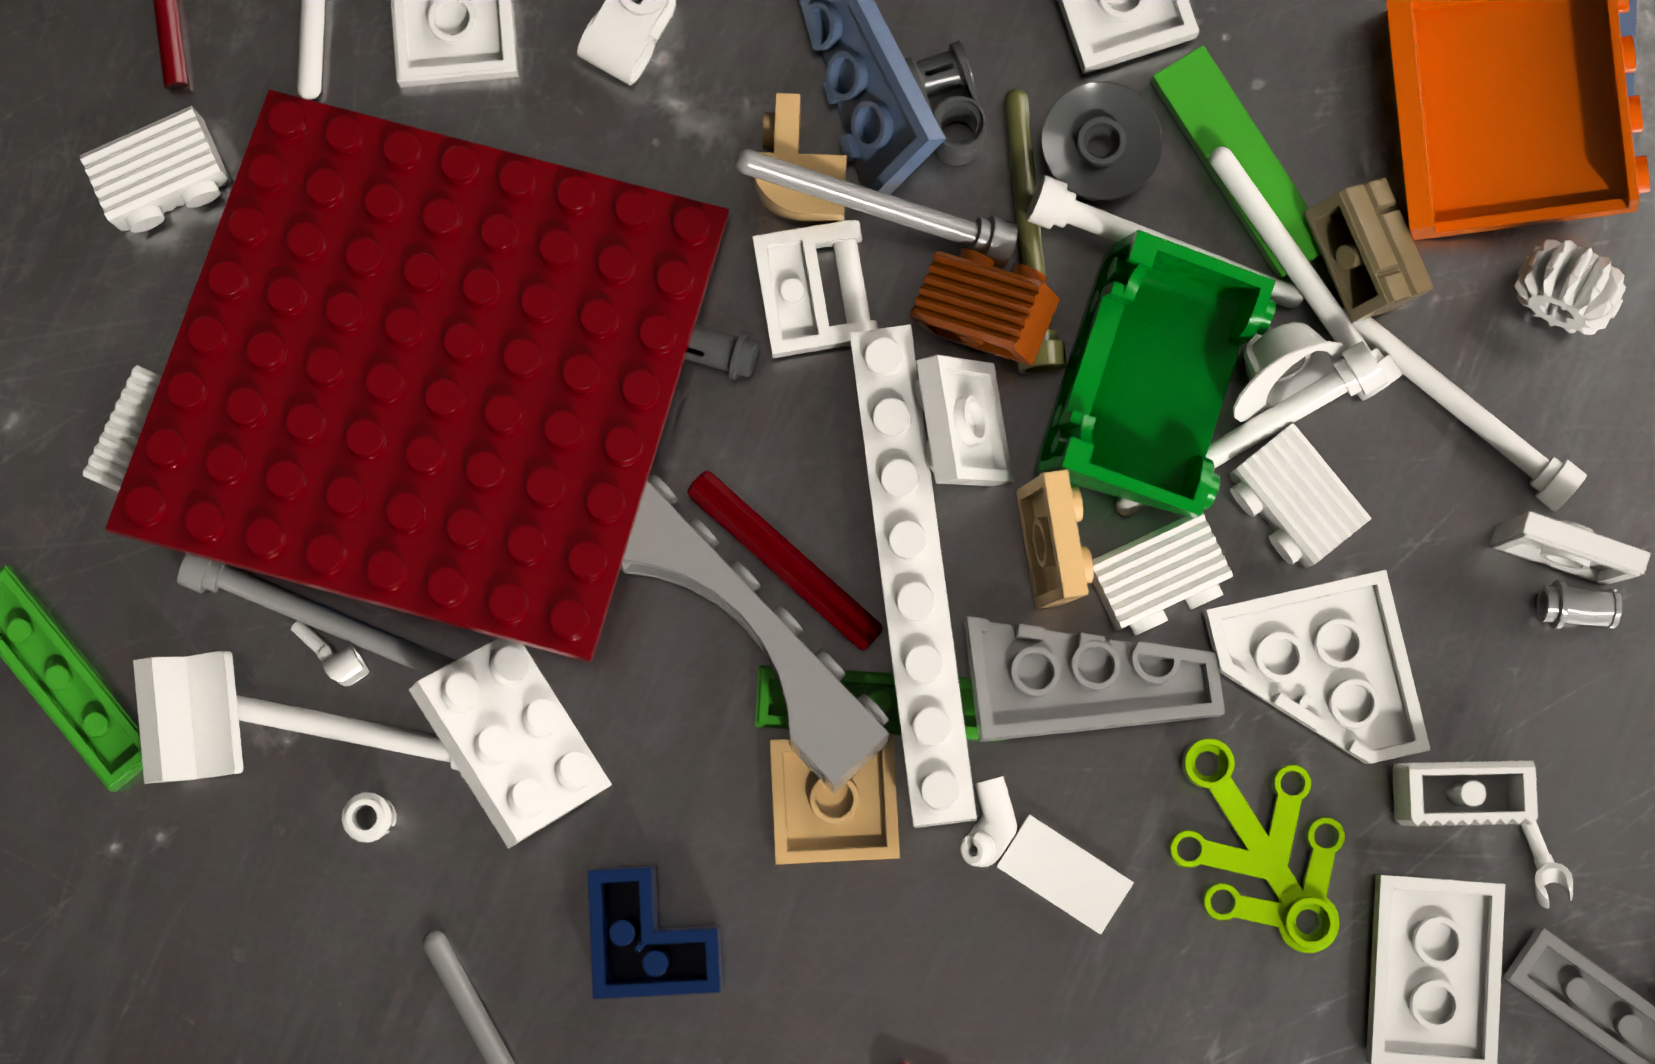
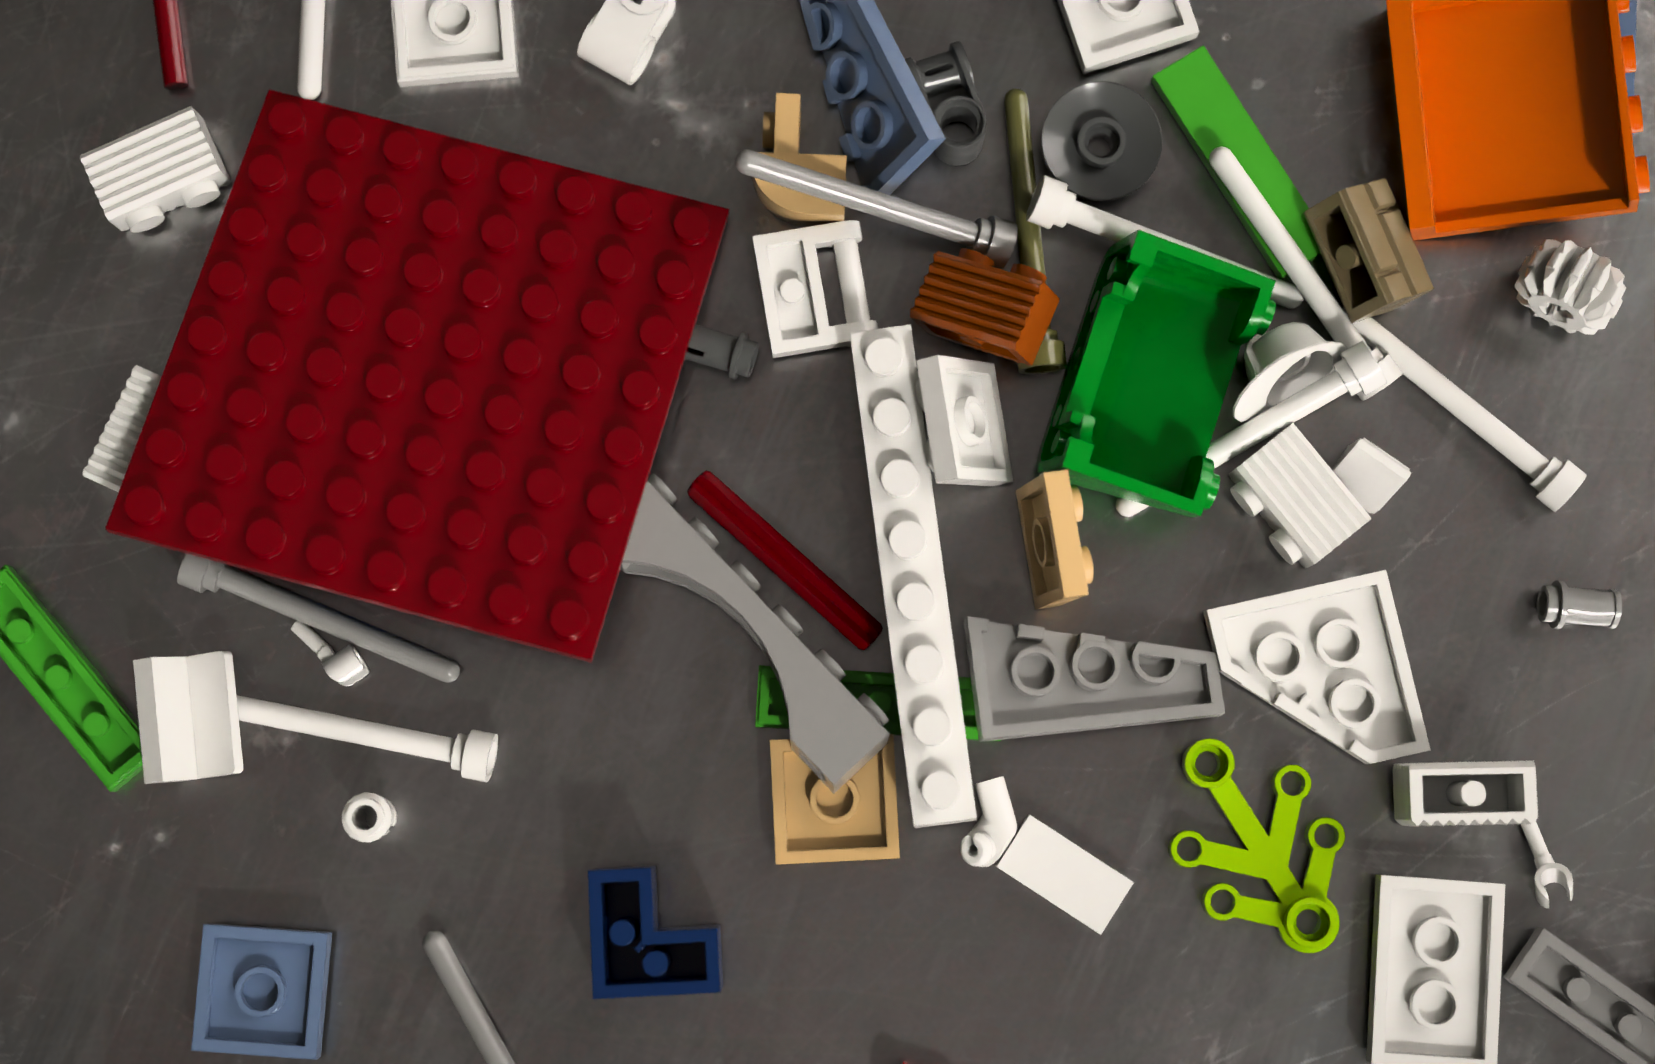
(261, 991): none -> sand blue plate
(510, 738): white plate -> none
(1159, 572): white brick -> none
(1370, 474): none -> white slope
(1569, 548): white plate -> none

